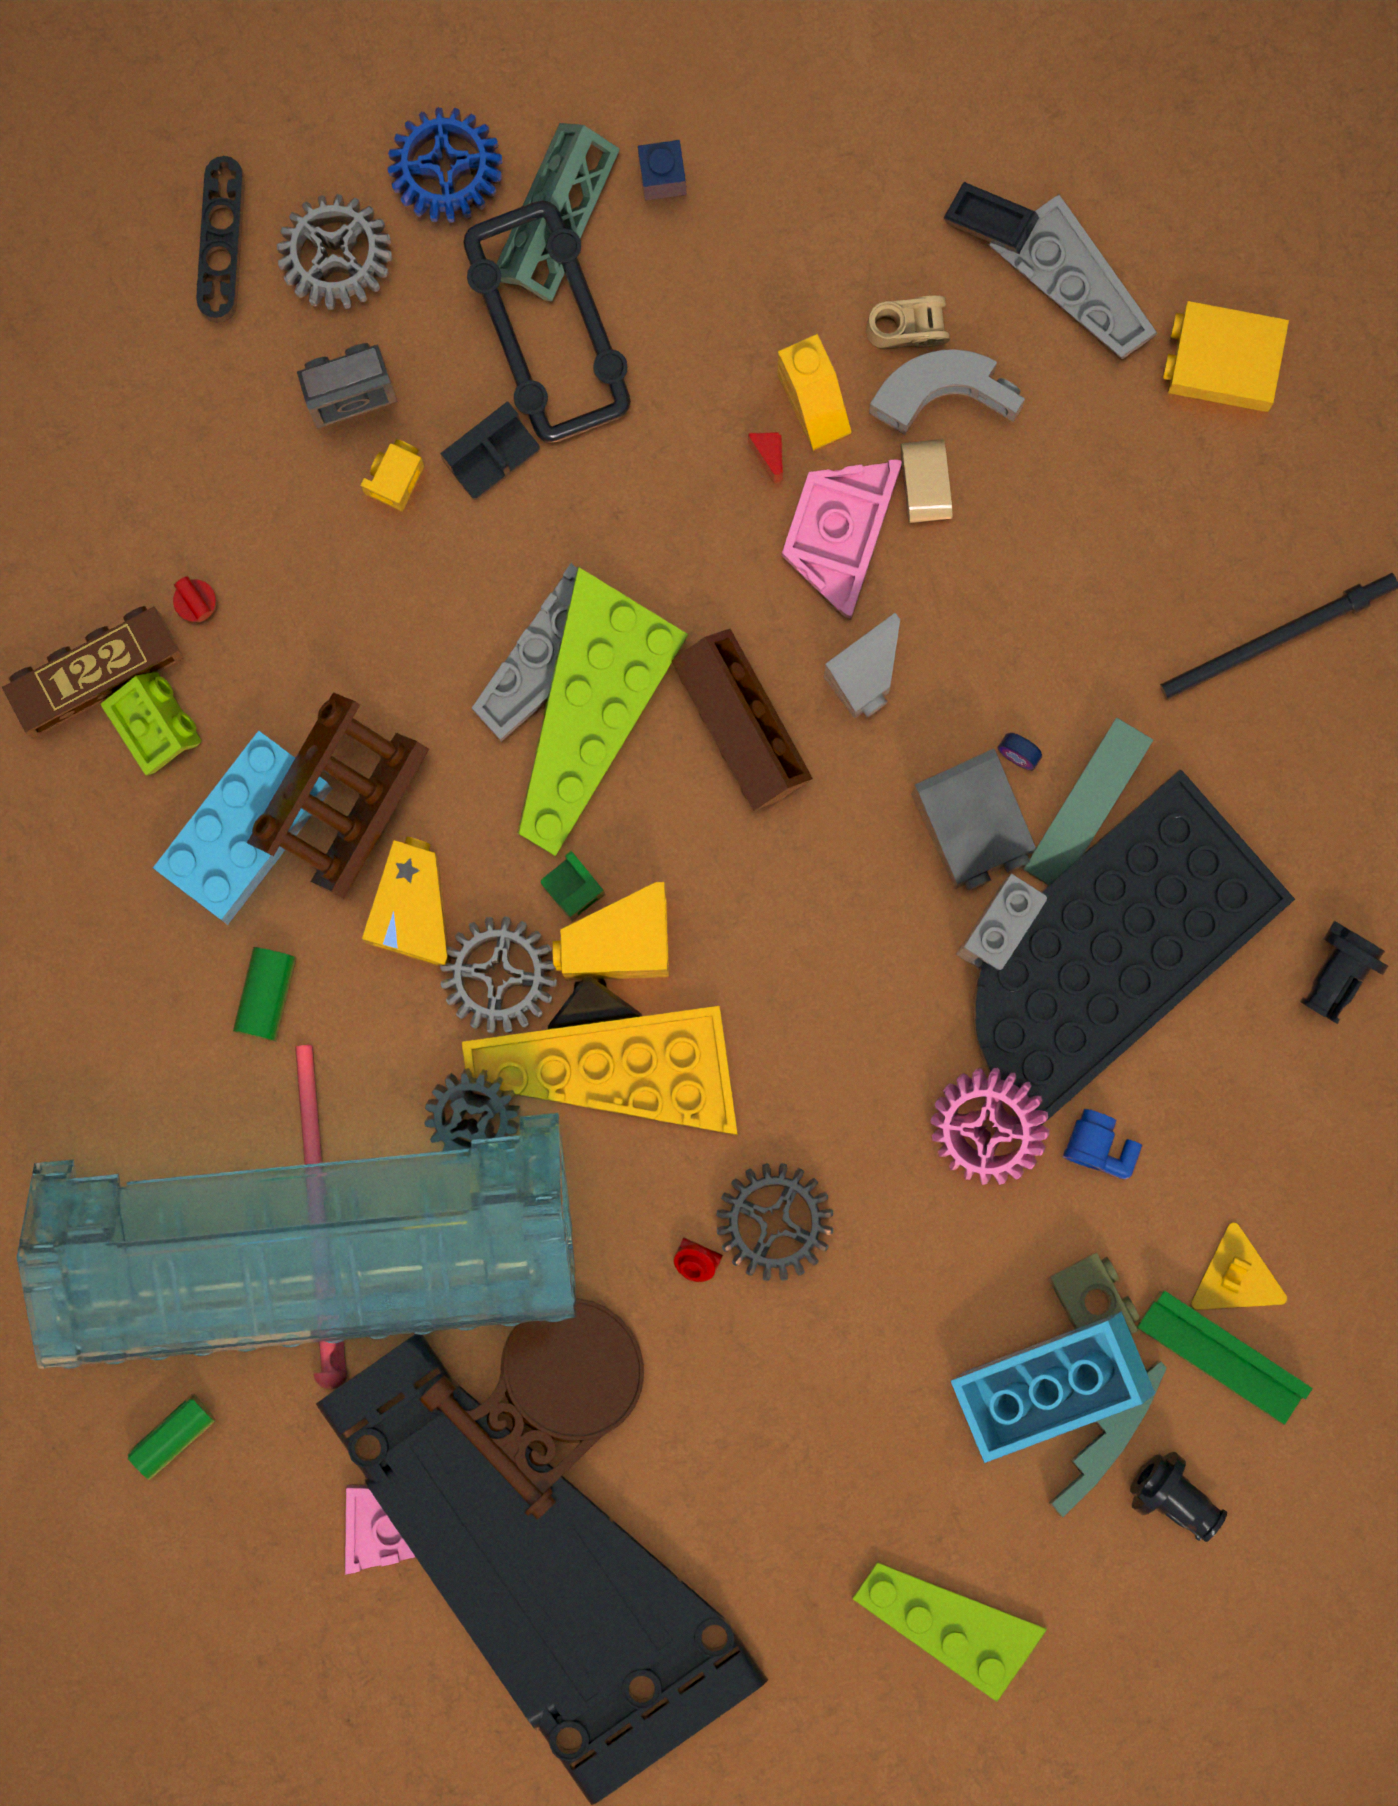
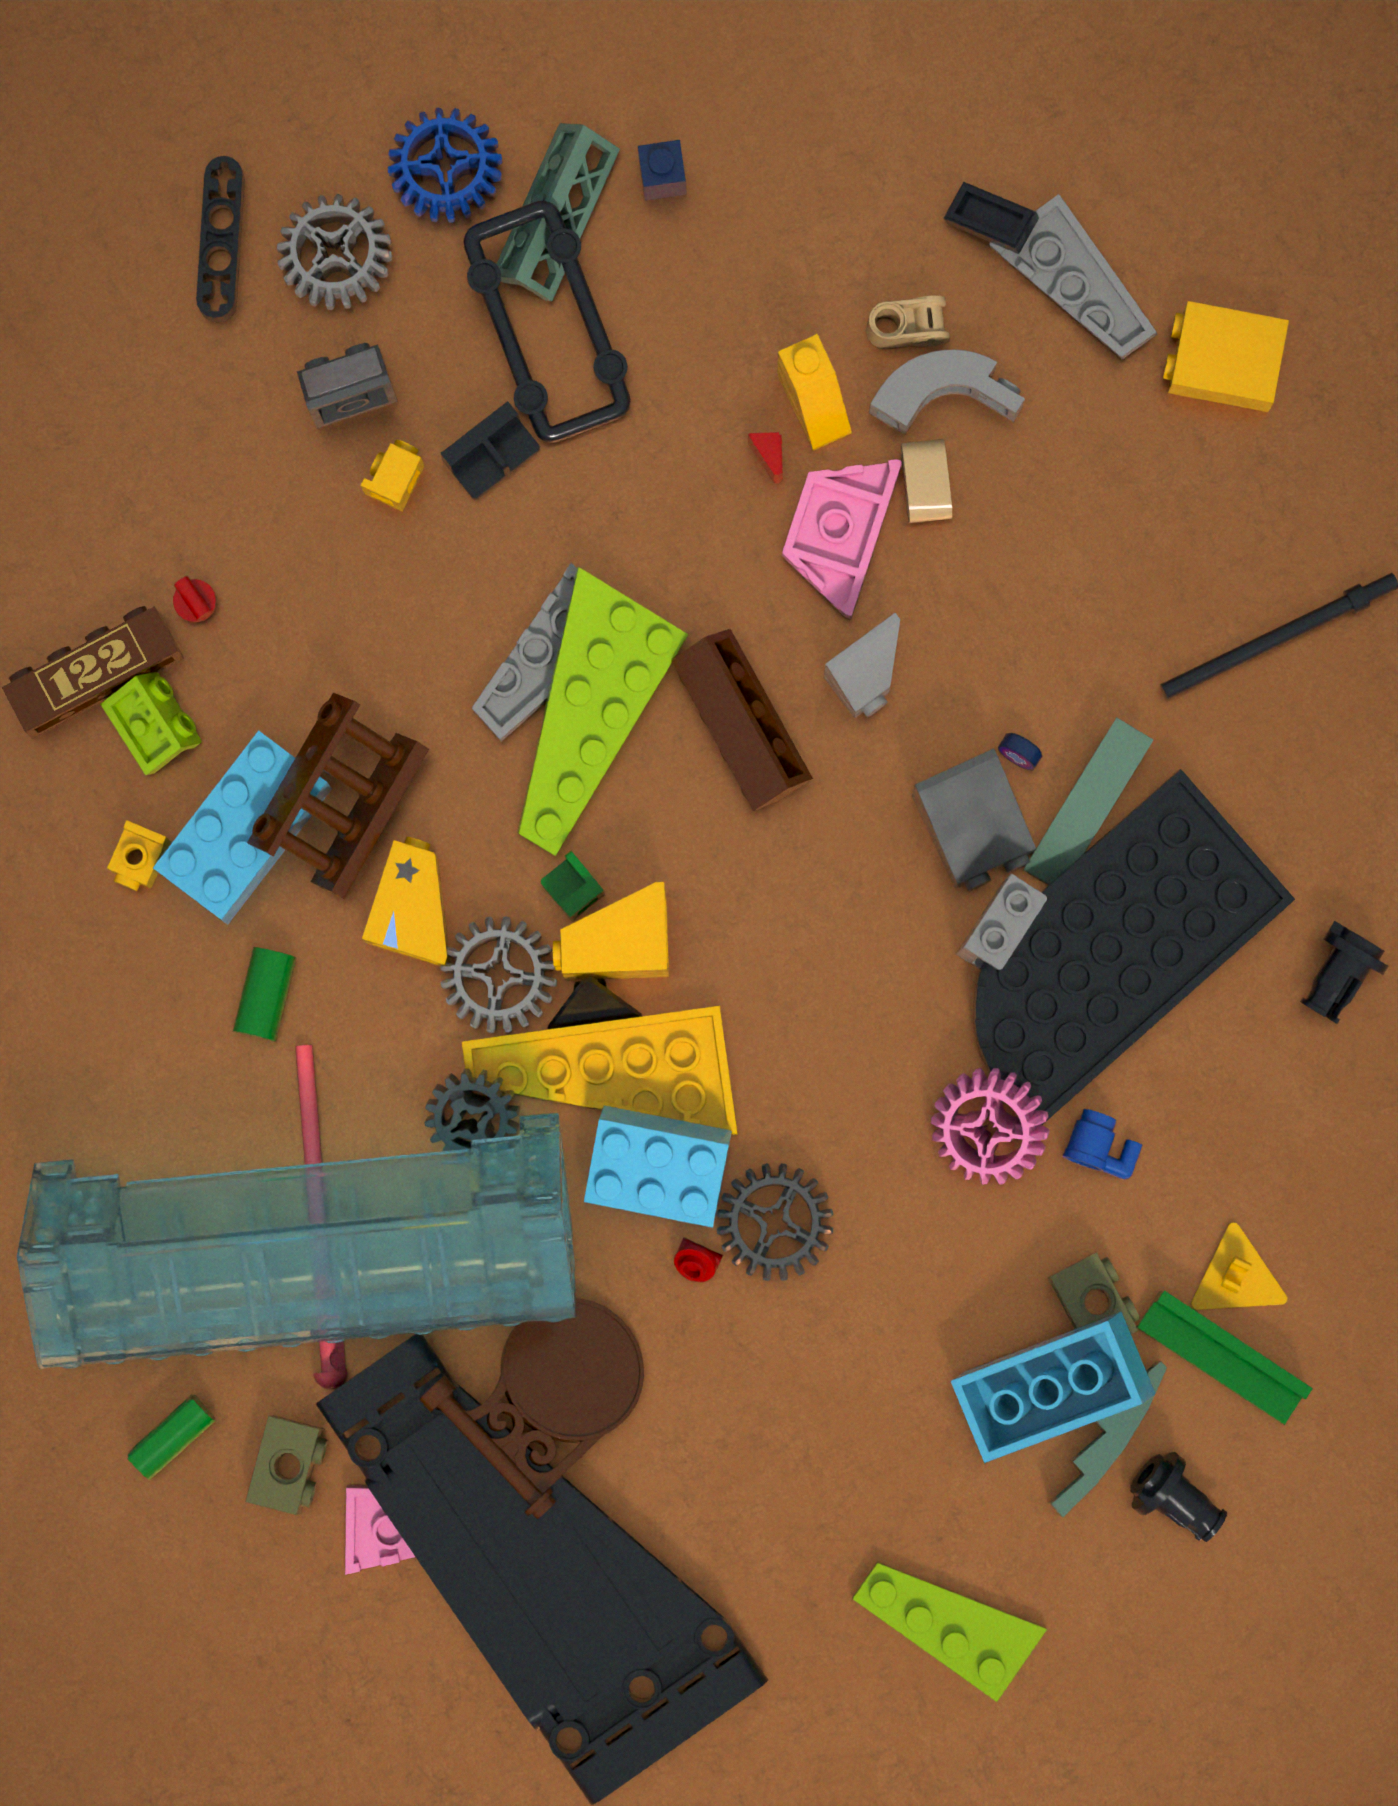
(152, 847): none -> yellow brick
(267, 1485): none -> olive brick
(657, 1166): none -> medium azure brick

